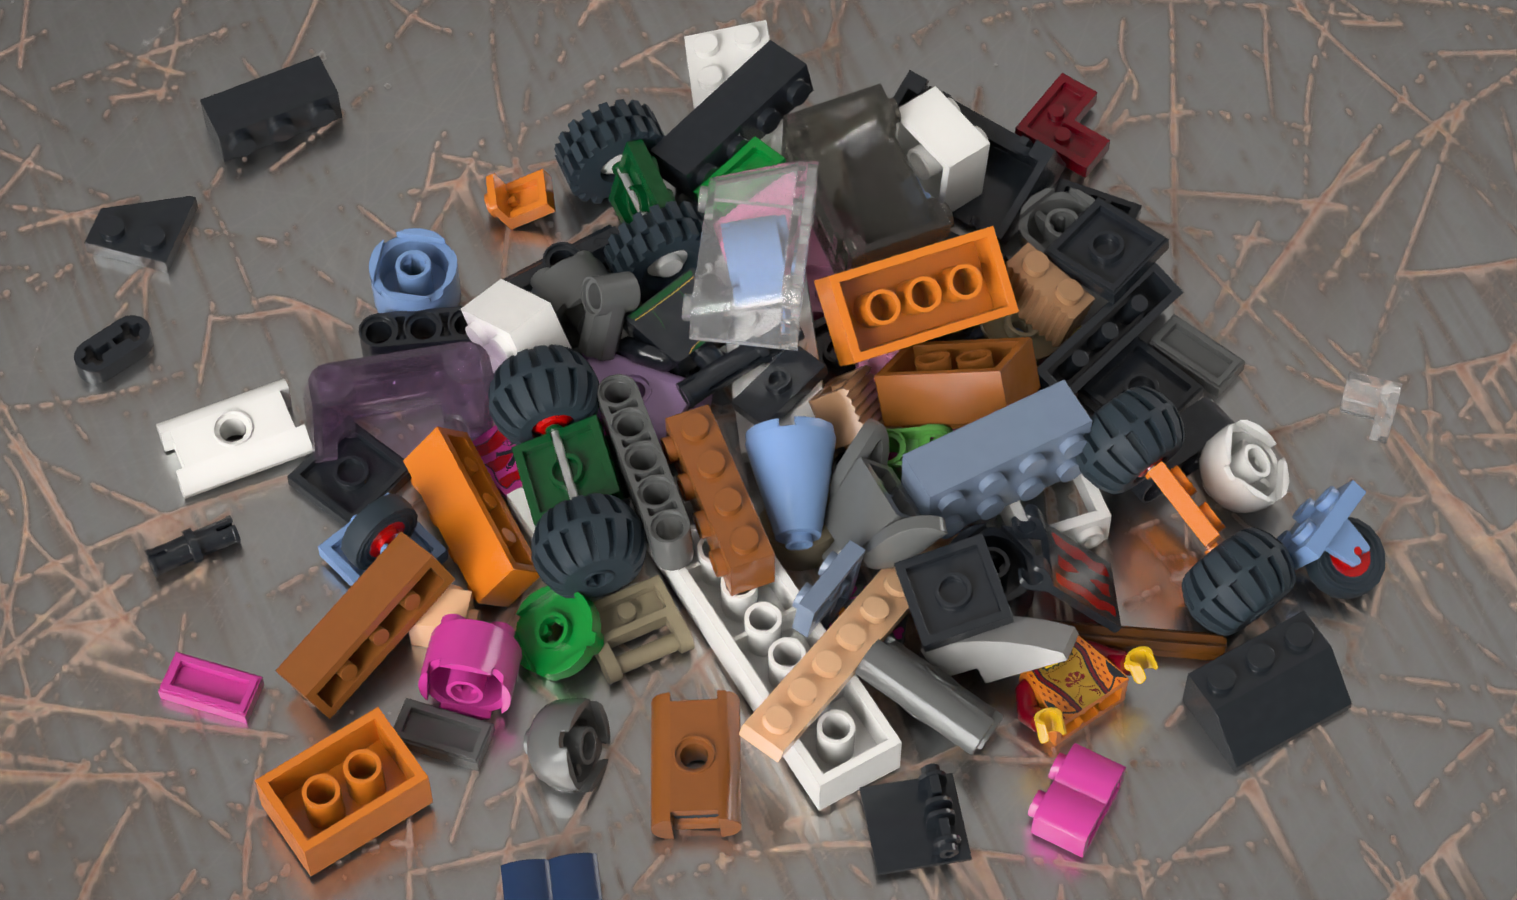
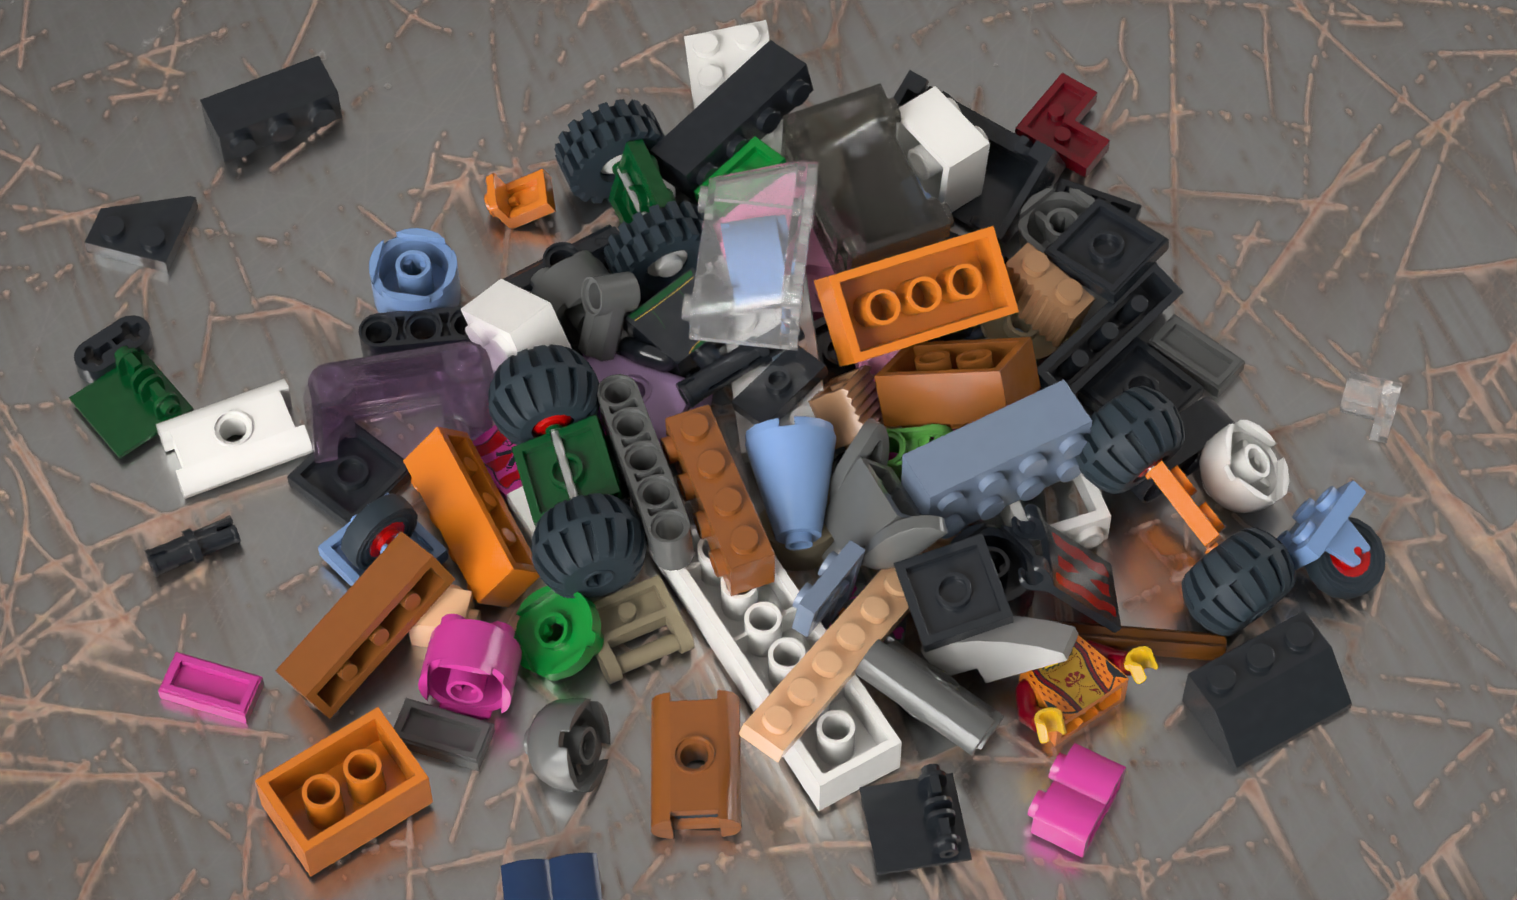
(130, 401): none -> dark green hinge

